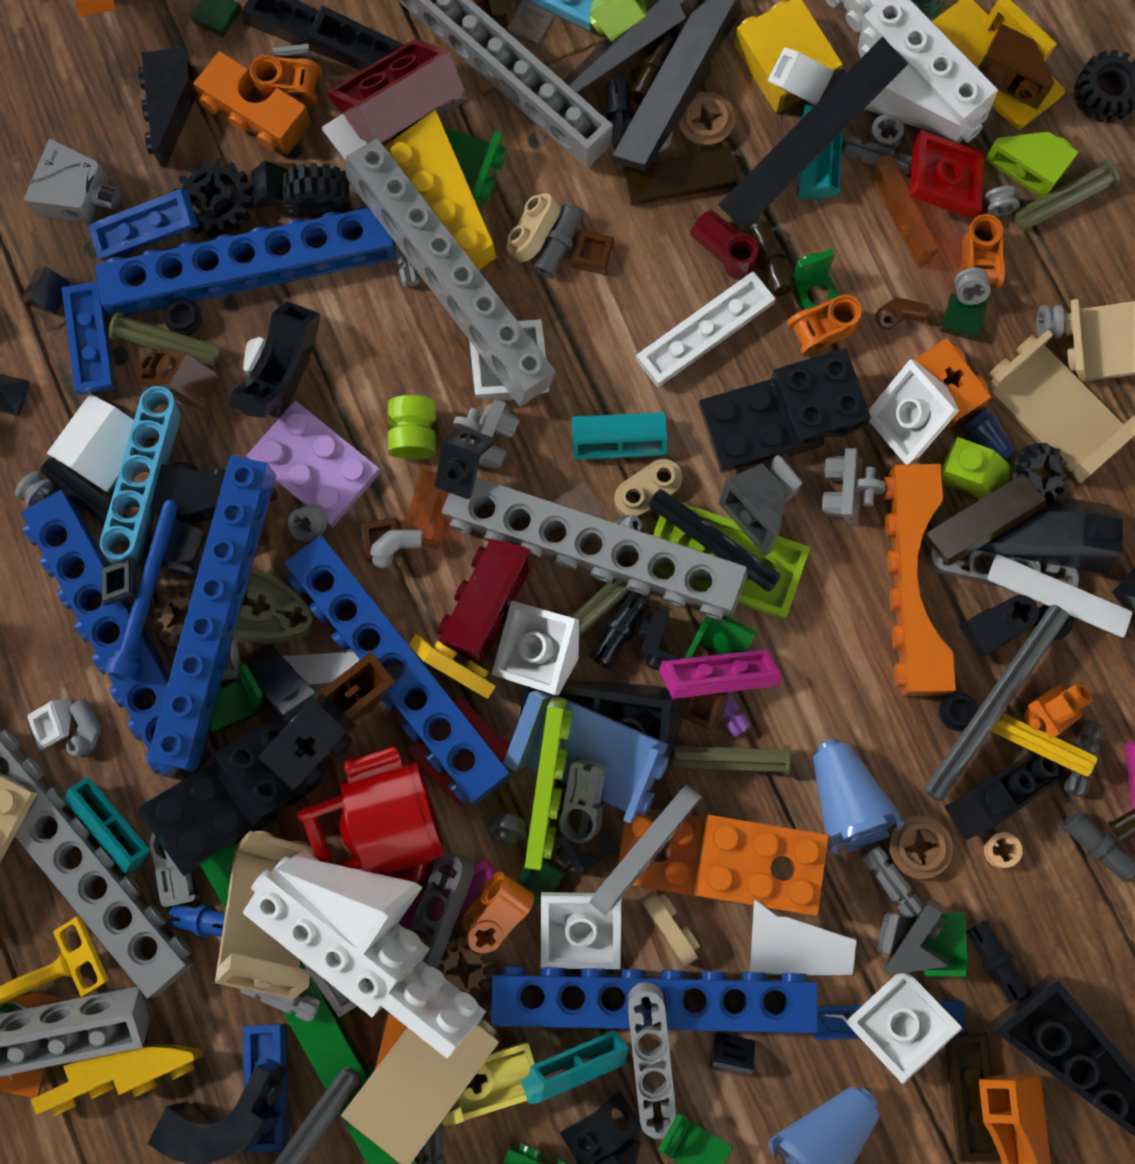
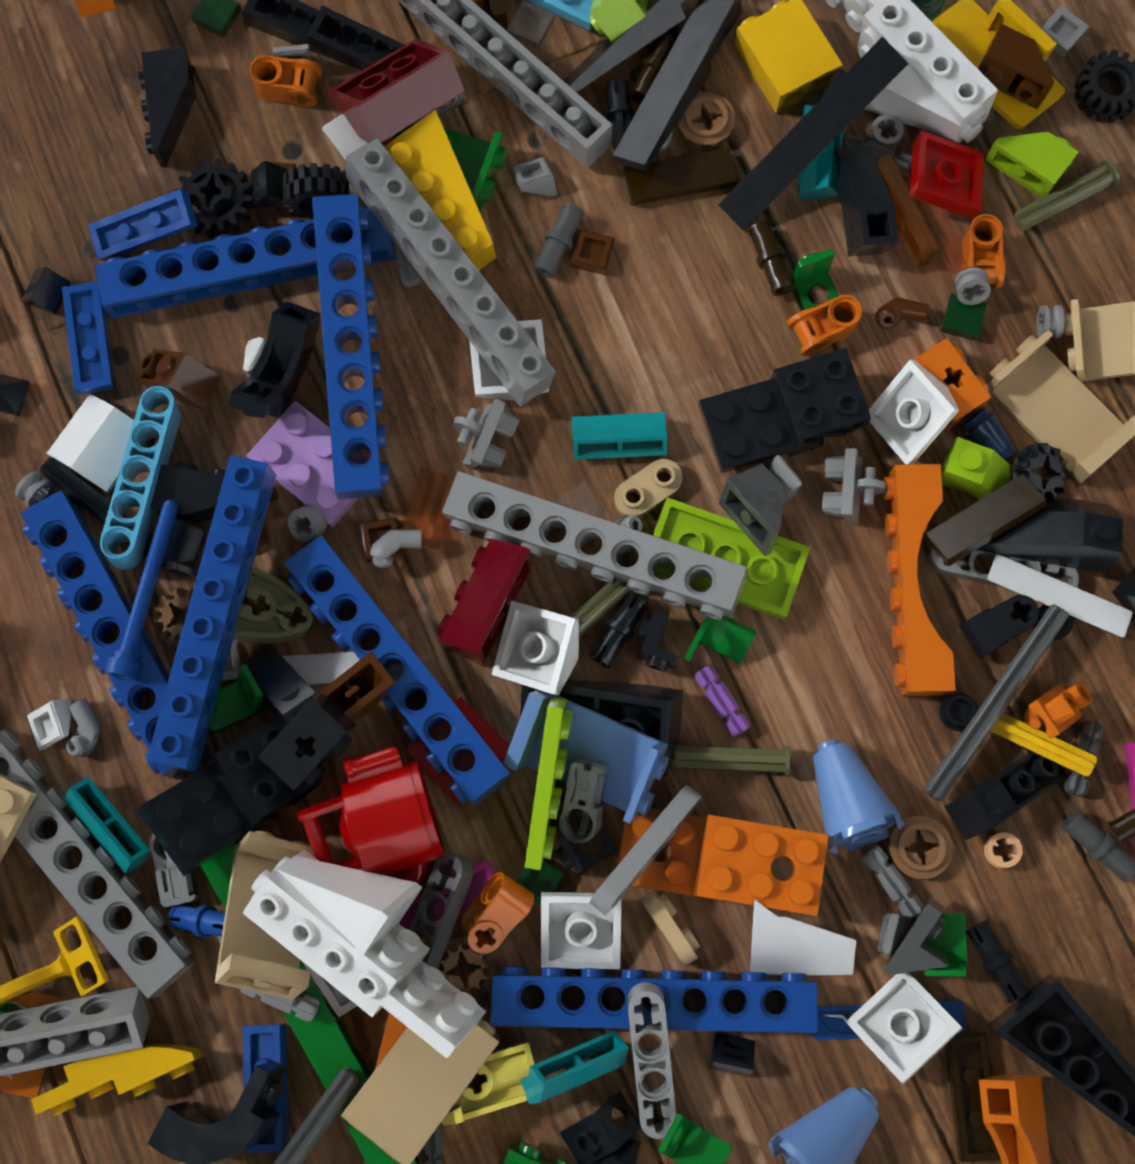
(69, 186): light grey torso -> none
(119, 581): black slope -> none
(162, 339): olive axle -> none
(183, 317): black plate -> none
(274, 122): orange arch -> none
(331, 217): none -> blue brick
(412, 423): lime wheel -> none
(444, 660): yellow wing -> none
(460, 461): black bracket -> none
(508, 829): dark grey plate -> none
(533, 227): tan plate -> none
(535, 177): none -> light grey slope
(705, 329): white plate -> none
(705, 709): reddish brown tile -> none
(713, 539): black axle -> none
(720, 673): dark pink tile -> none
(724, 242): dark red piece -> none
(800, 75): white panel -> none
(865, 202): none -> black slope
(1001, 201): light grey bush -> none
(1064, 30): none -> light grey plate

